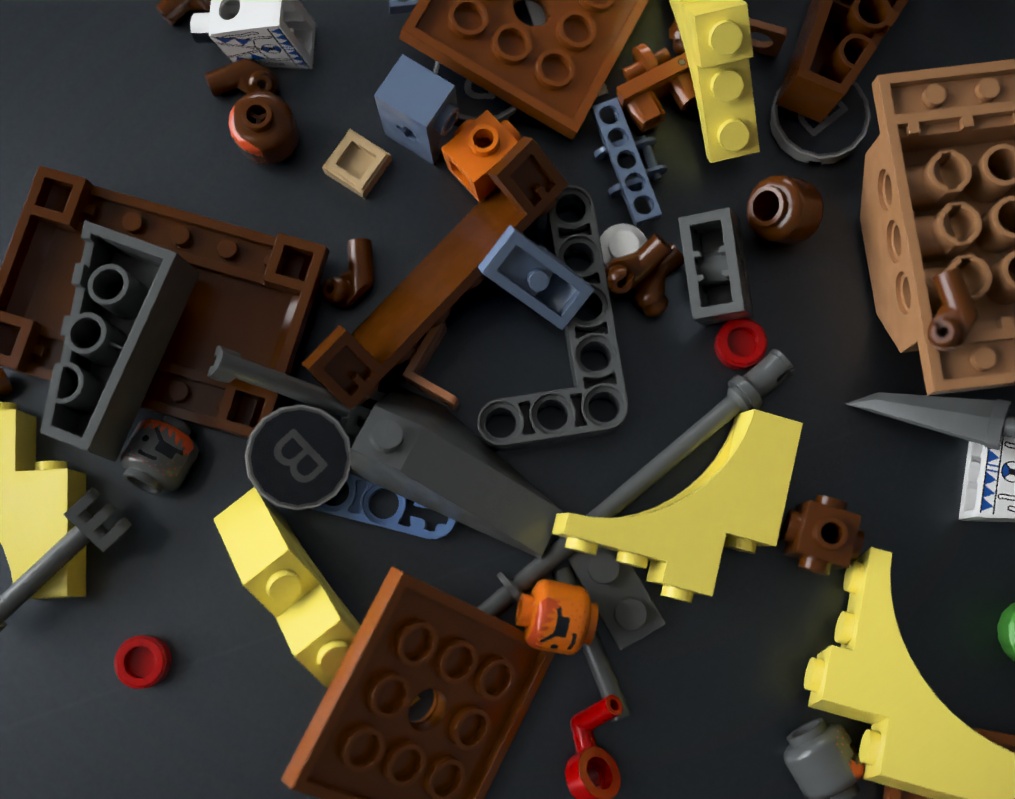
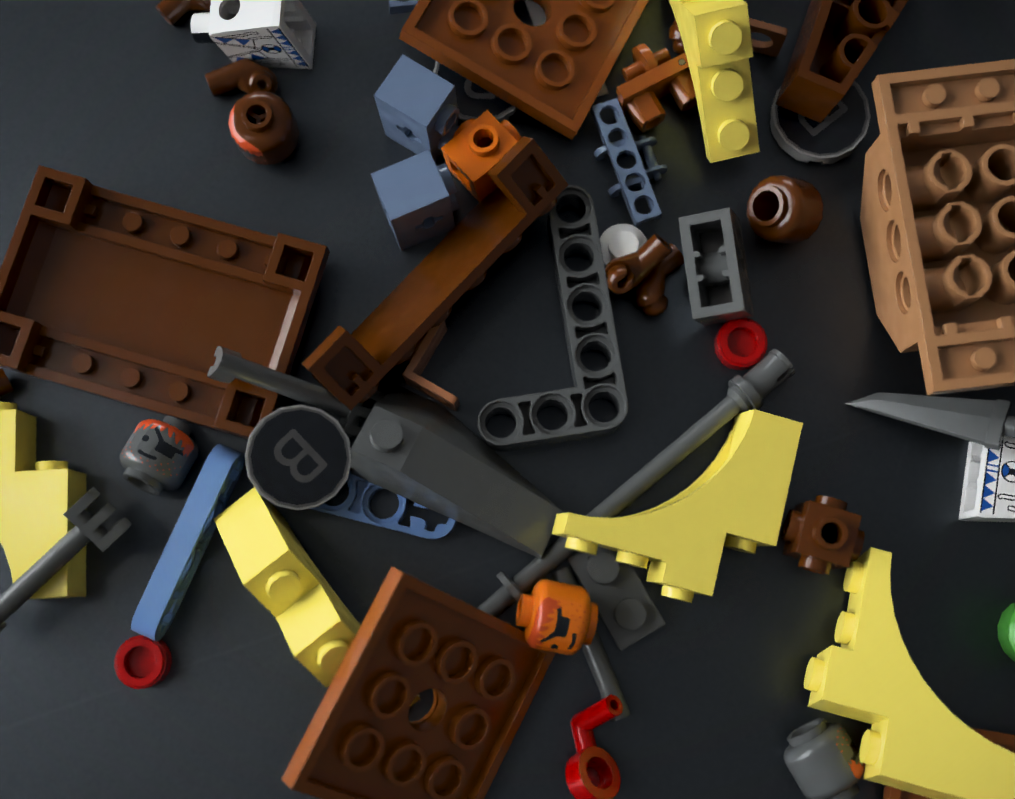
(114, 338): dark grey wedge -> none
(187, 542): none -> medium blue beam
(354, 281): reddish brown arm -> none
(357, 163): tan tile -> none
(417, 198): none -> sand blue brick
(536, 277): sand blue slope -> none
(955, 315): reddish brown arm -> none

